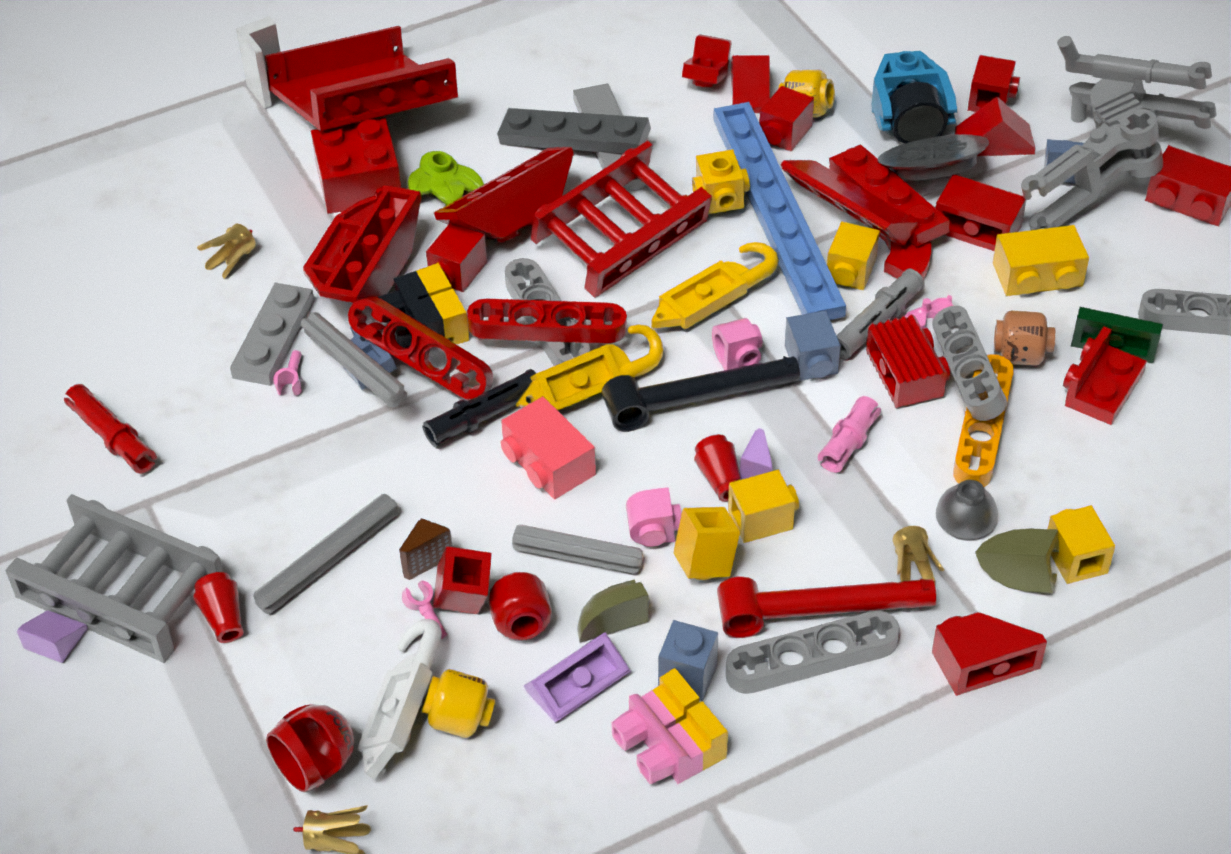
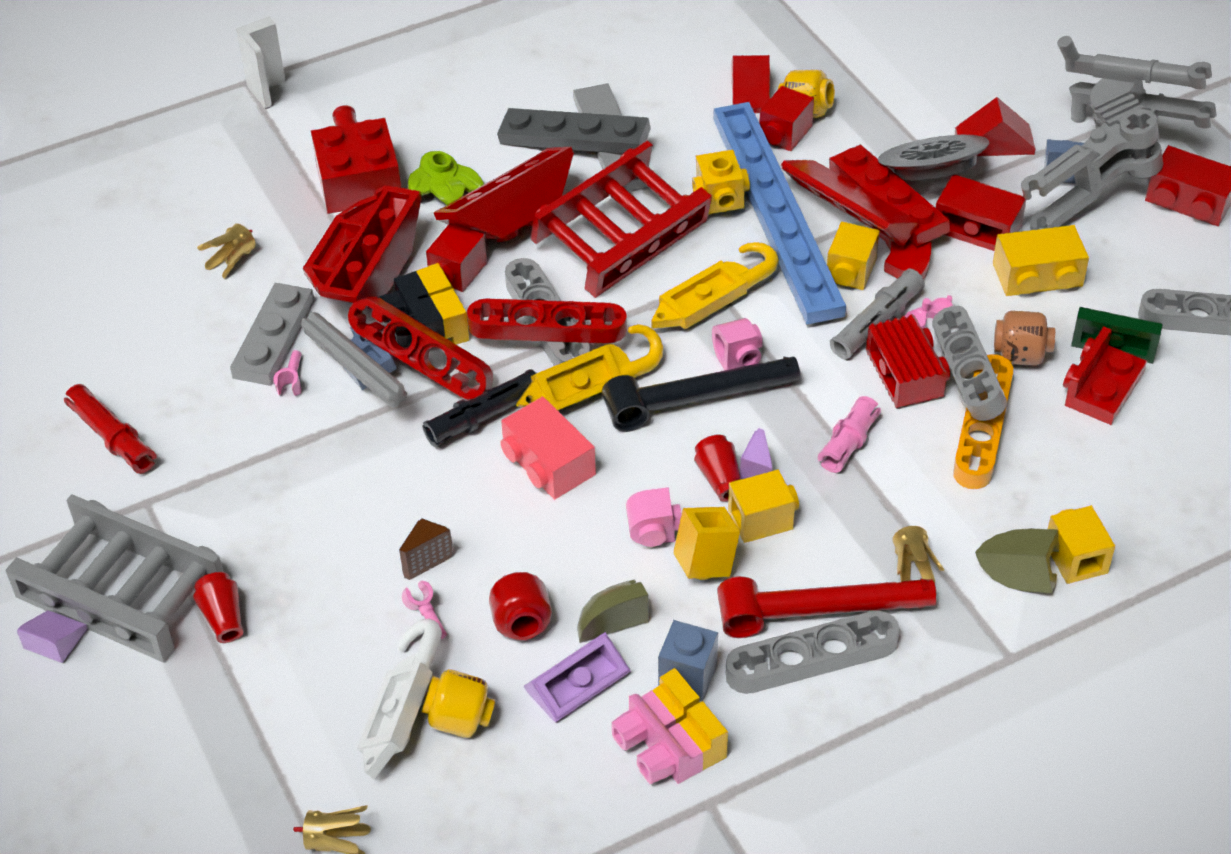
(310, 745): red helmet -> none
(325, 553): light grey axle -> none
(357, 79): red panel -> none
(462, 580): red brick -> none
(577, 549): light grey axle -> none
(708, 61): red bracket -> none
(813, 344): sand blue brick -> none
(912, 96): piece -> none
(967, 510): flat silver brick -> none
(985, 651): red slope -> none
(992, 79): red brick -> none

